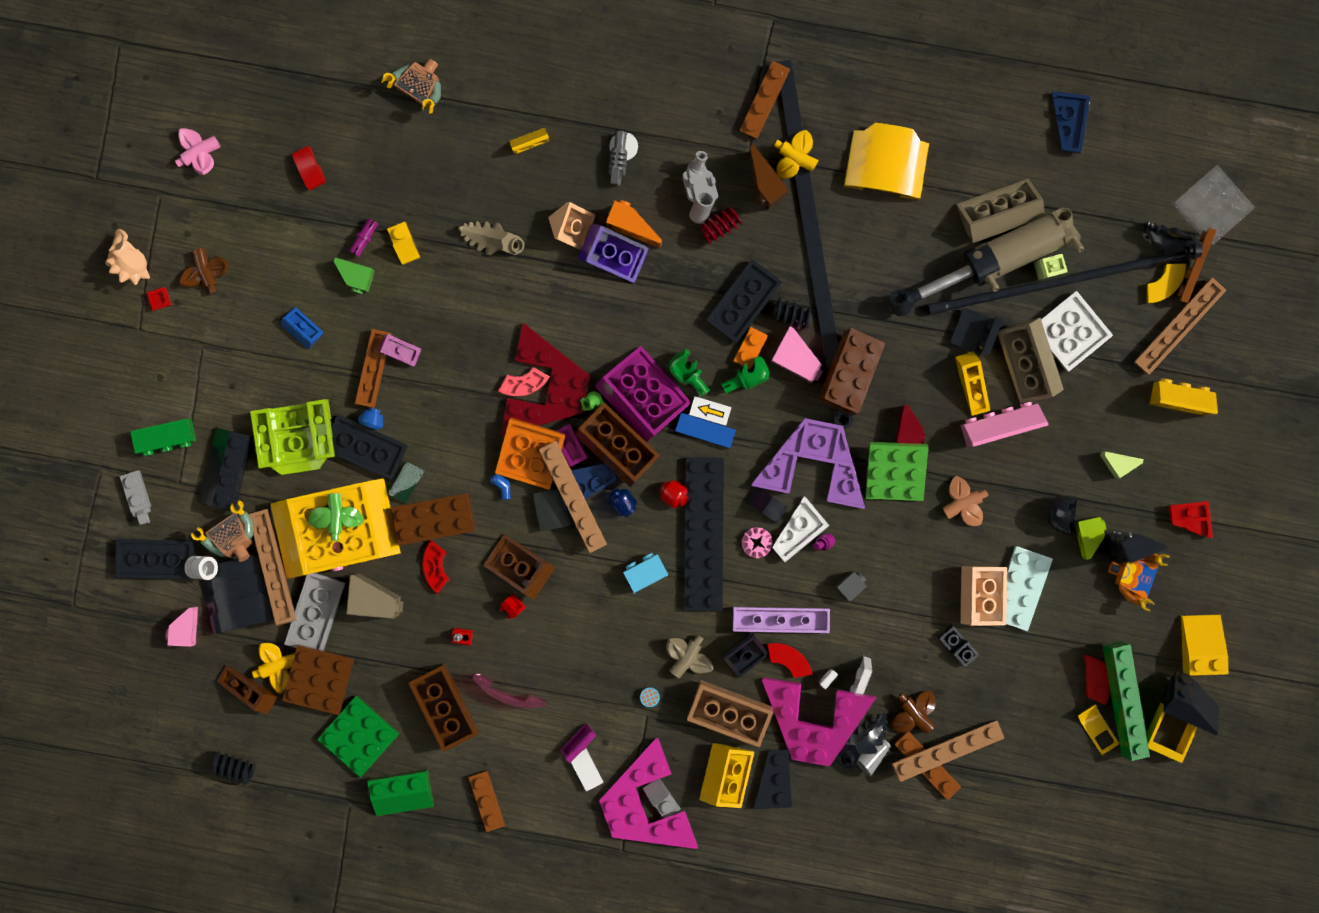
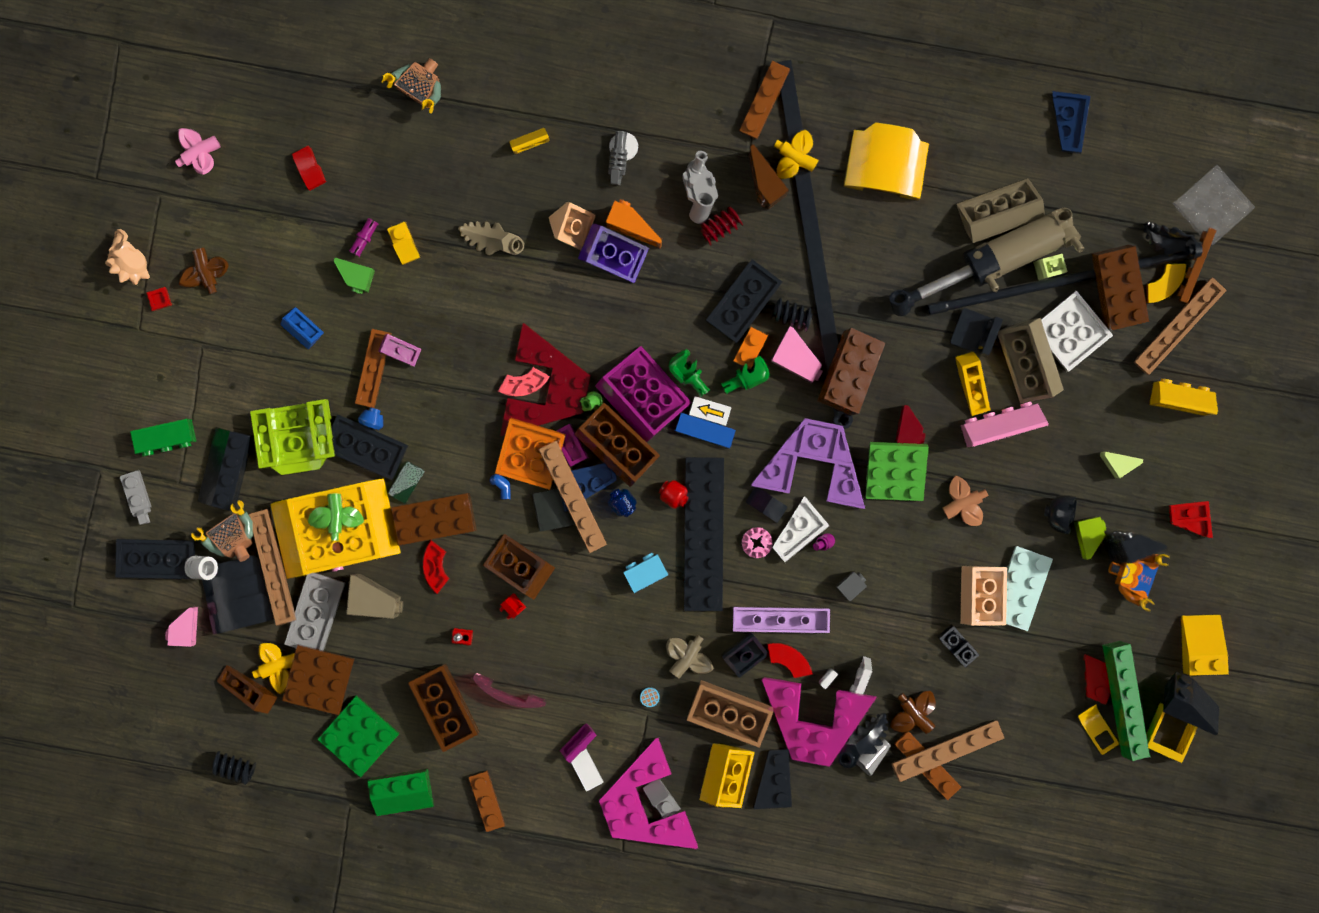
(1120, 287): none -> reddish brown brick

